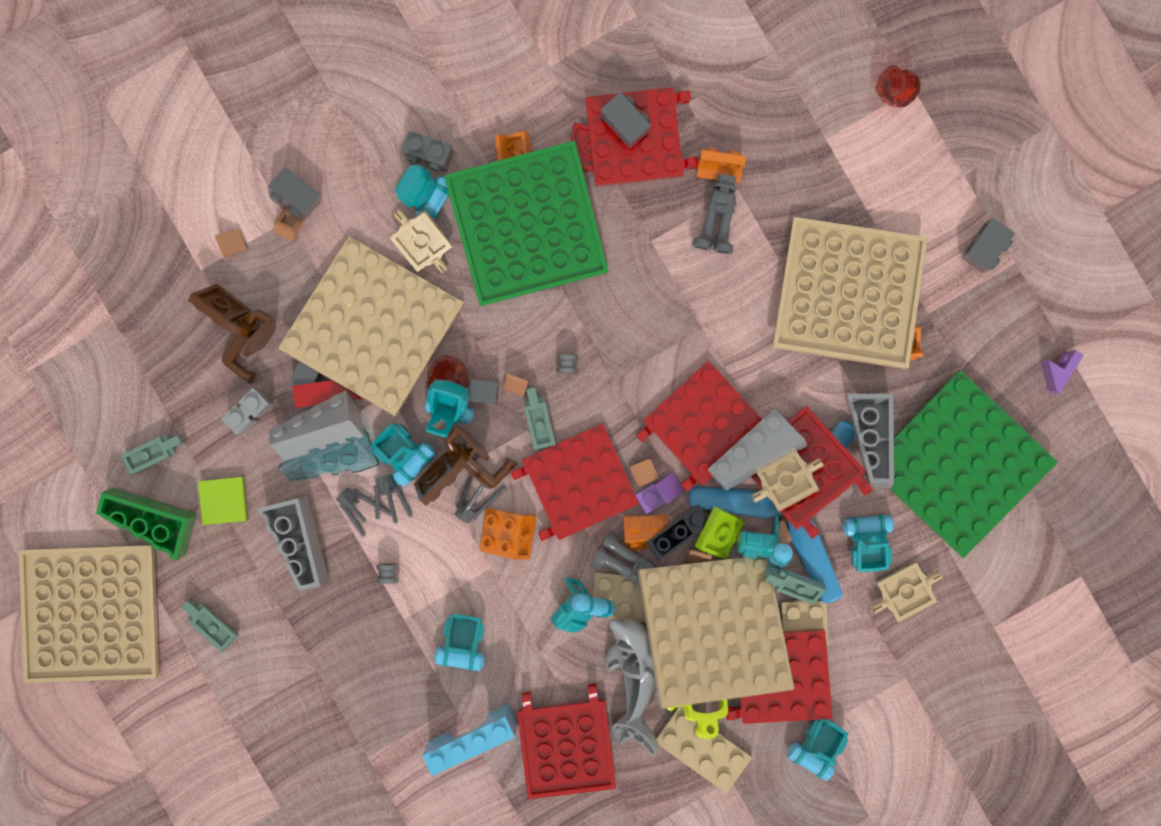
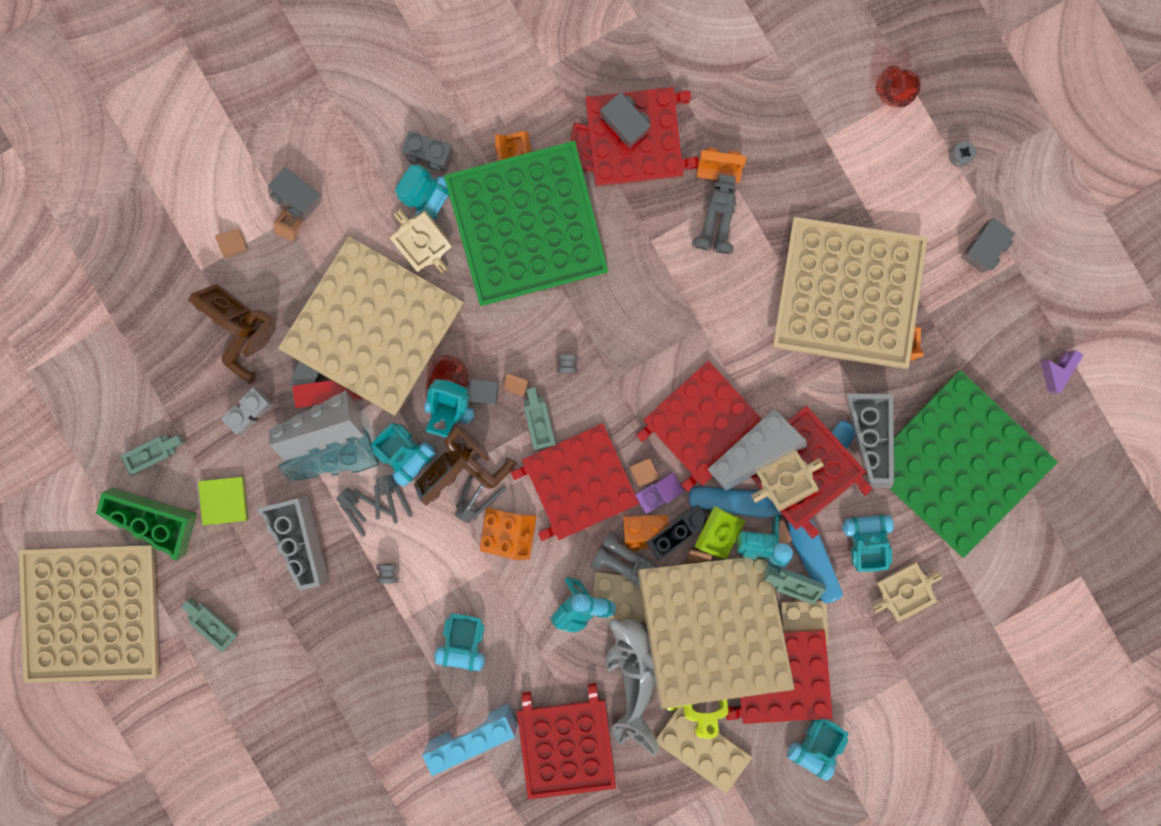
(958, 157): none -> flat silver wheel

